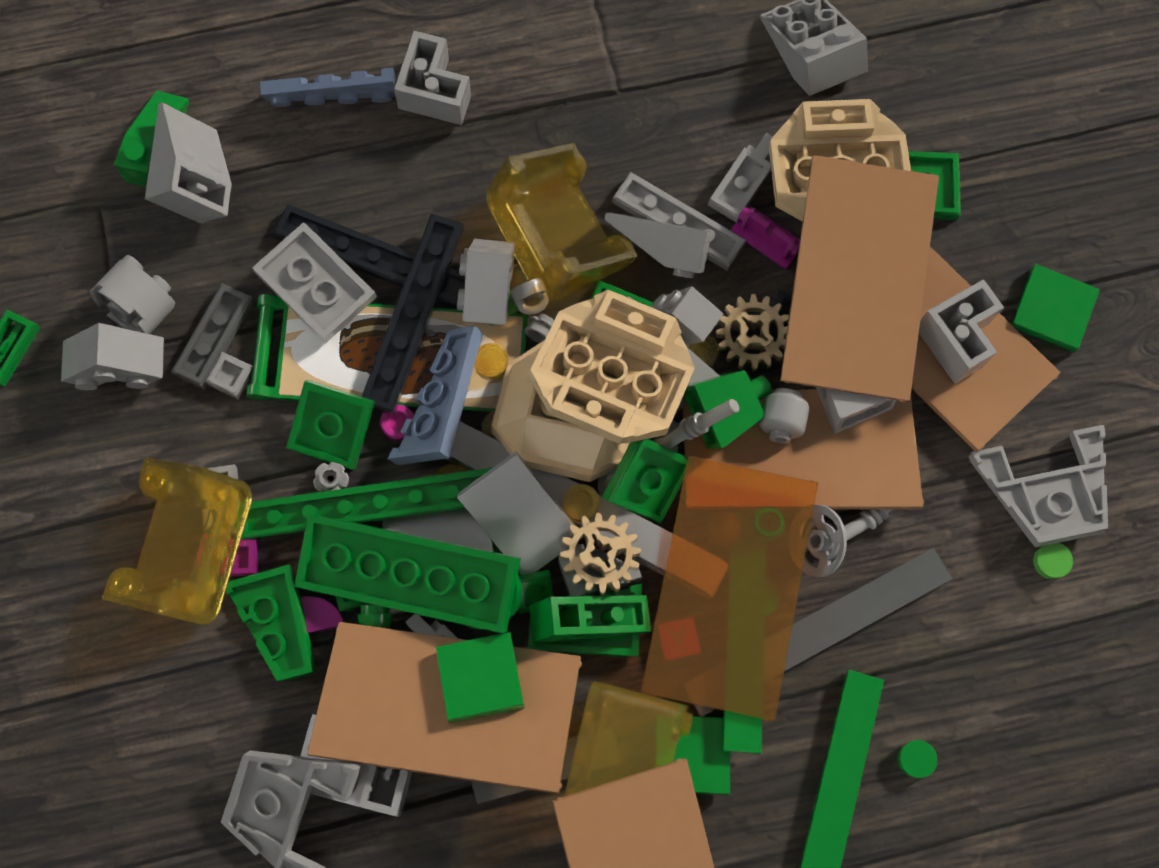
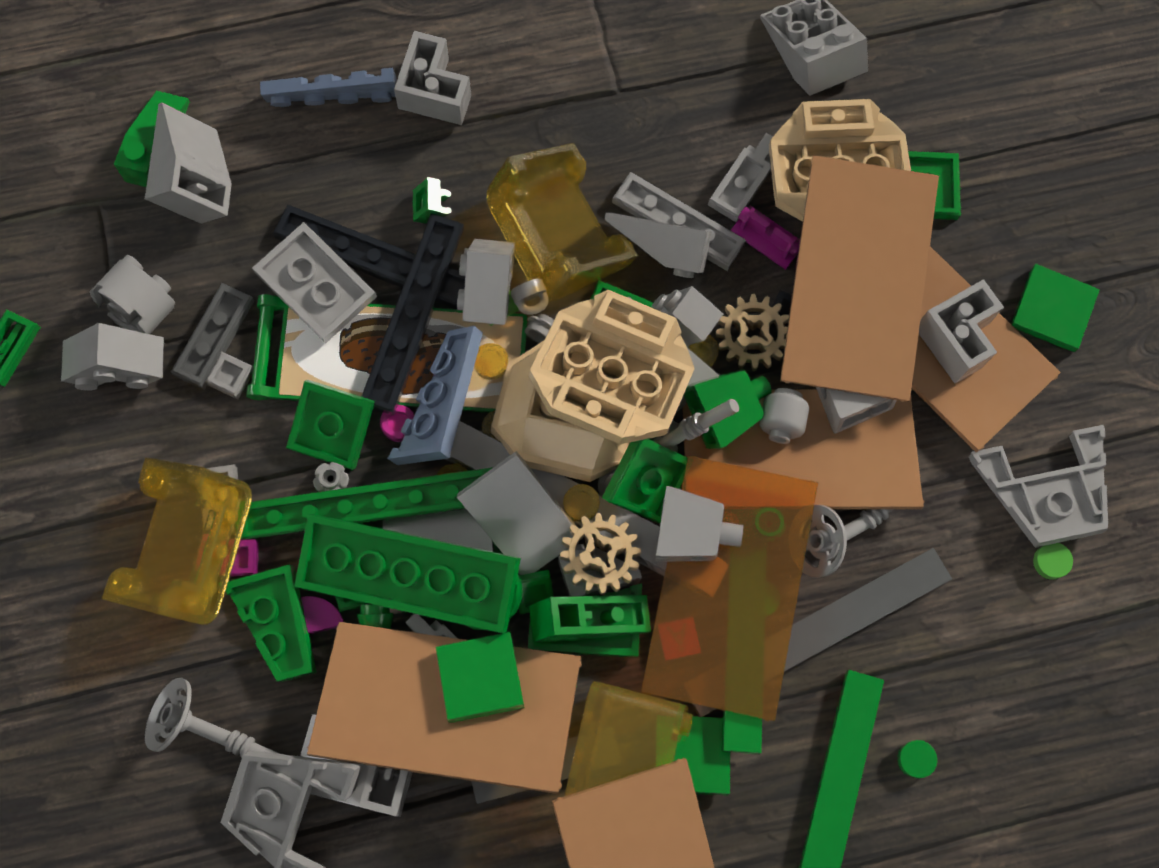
(172, 715): none -> light grey dish
(428, 199): none -> green tile
(693, 528): none -> light grey torso

